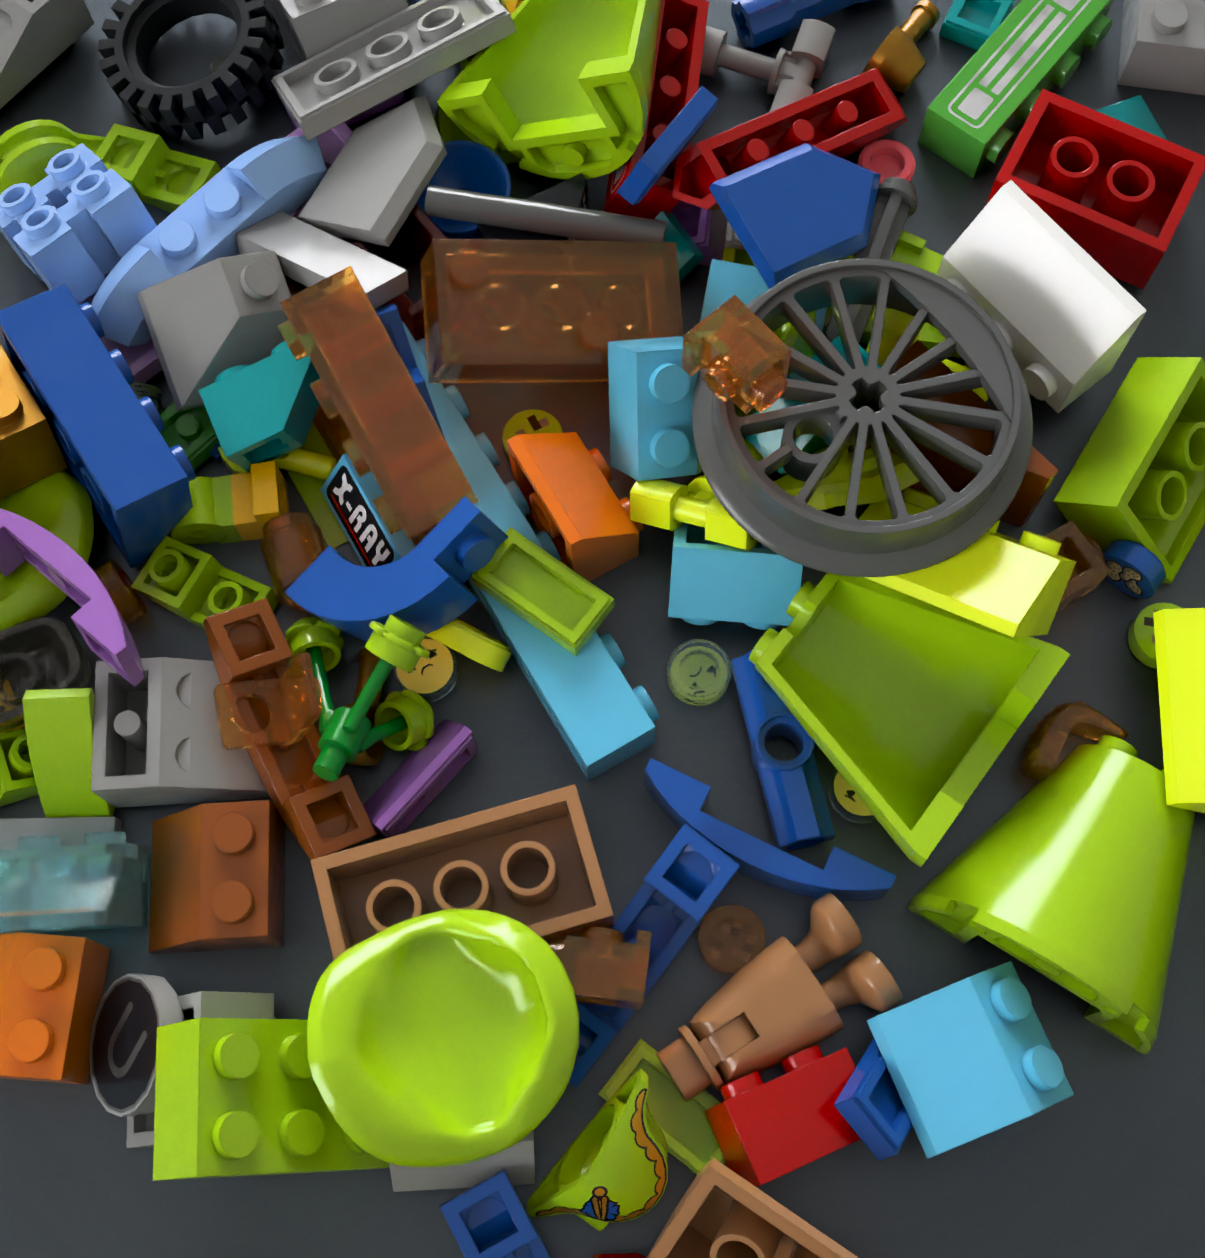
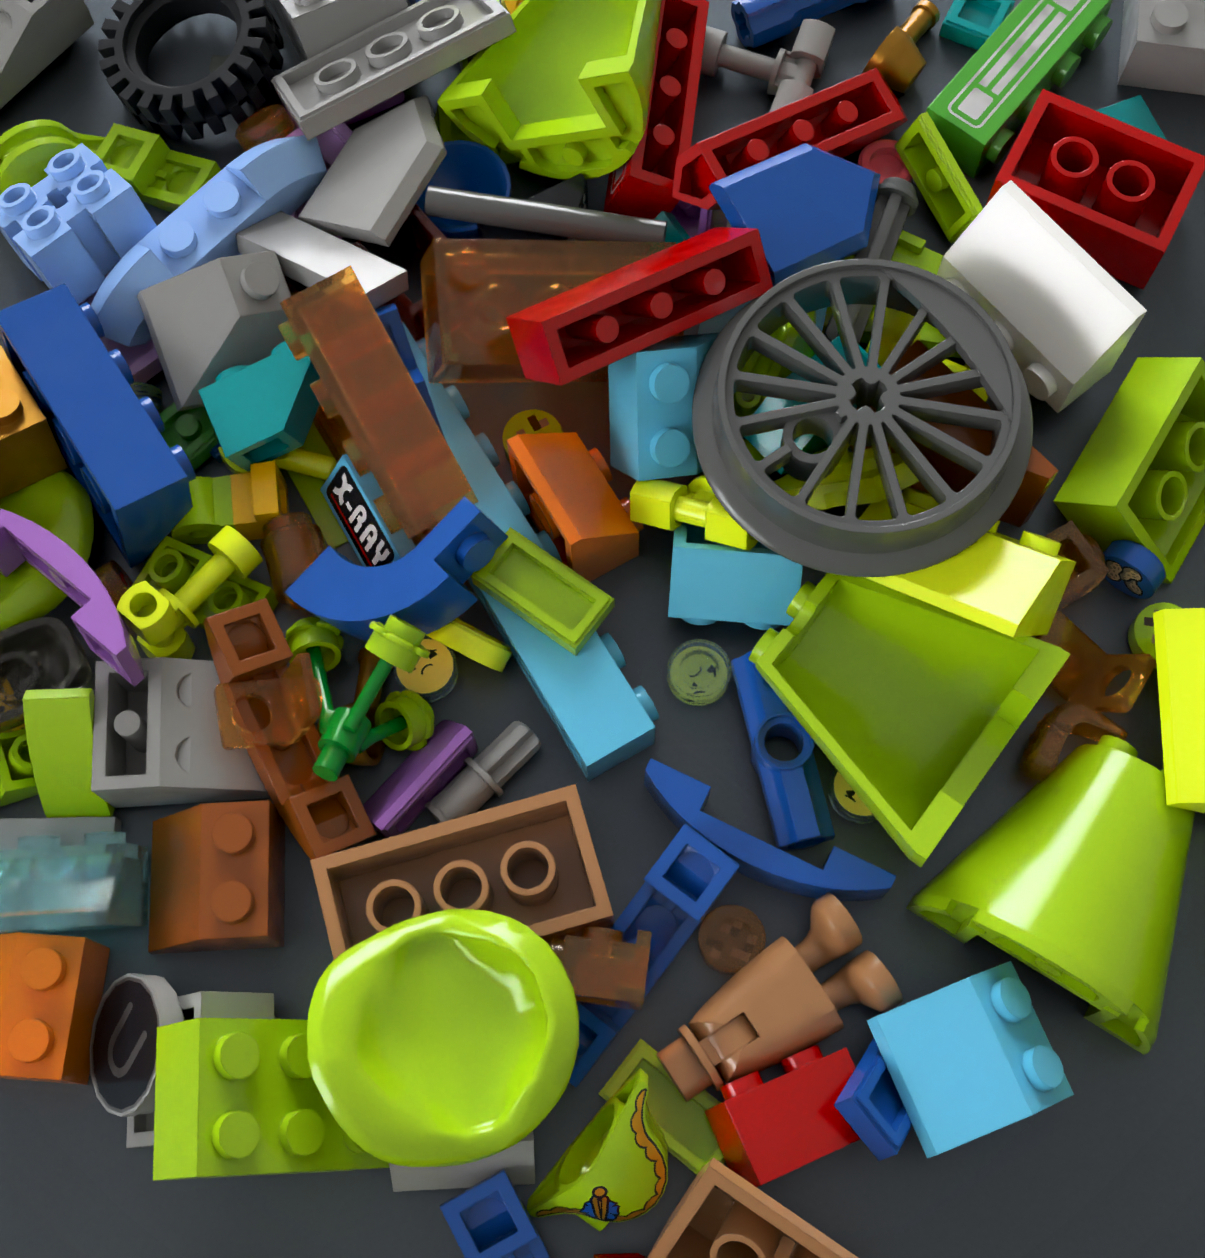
(161, 616): none -> neon yellow bar
(263, 126): none -> clear orange tile
(485, 773): none -> light grey axle
(639, 304): none -> red brick
(668, 146): blue tile -> none
(738, 357): clear orange brick -> none
(938, 177): none -> lime slope
(1092, 669): none -> clear orange bracket

